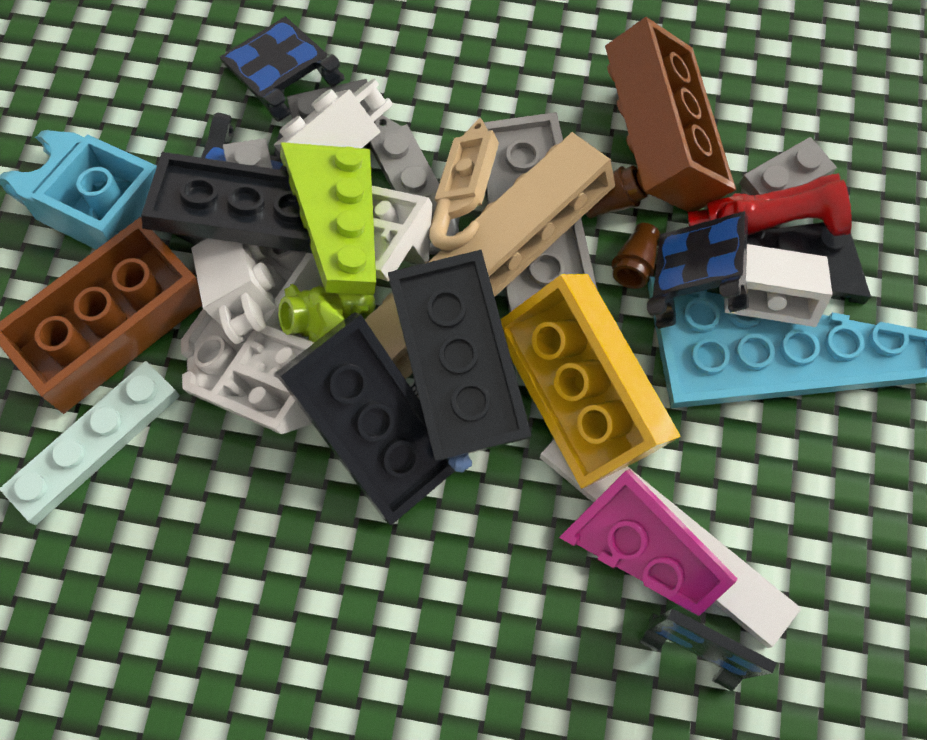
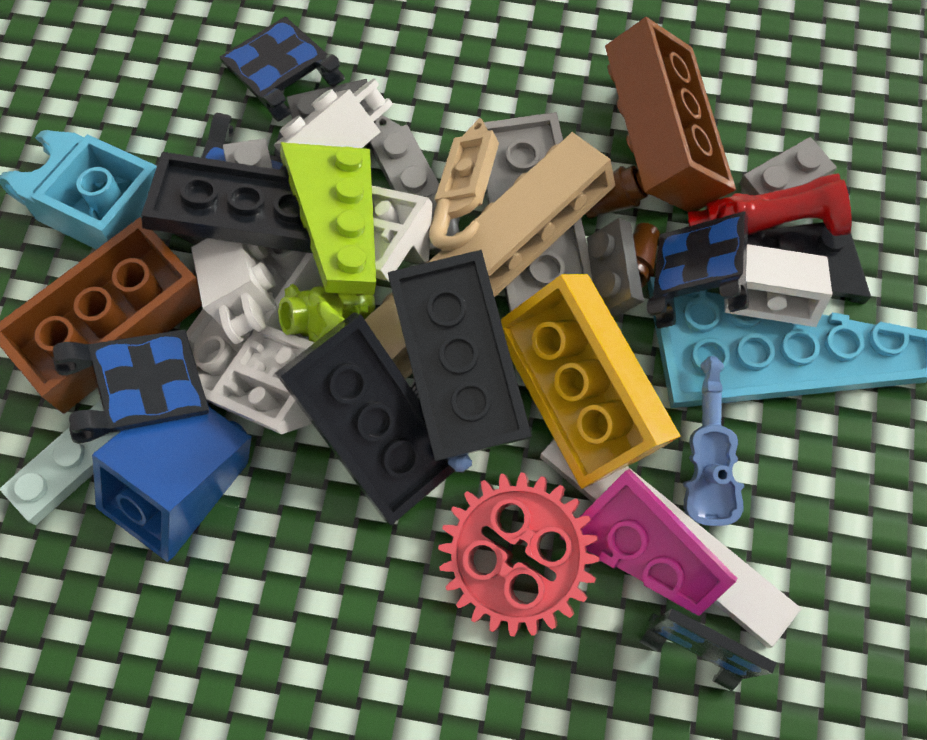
(137, 380): none -> black flag
(168, 477): none -> blue slope
(494, 591): none -> coral gear
(615, 266): none -> dark grey plate
(713, 493): none -> medium blue piece

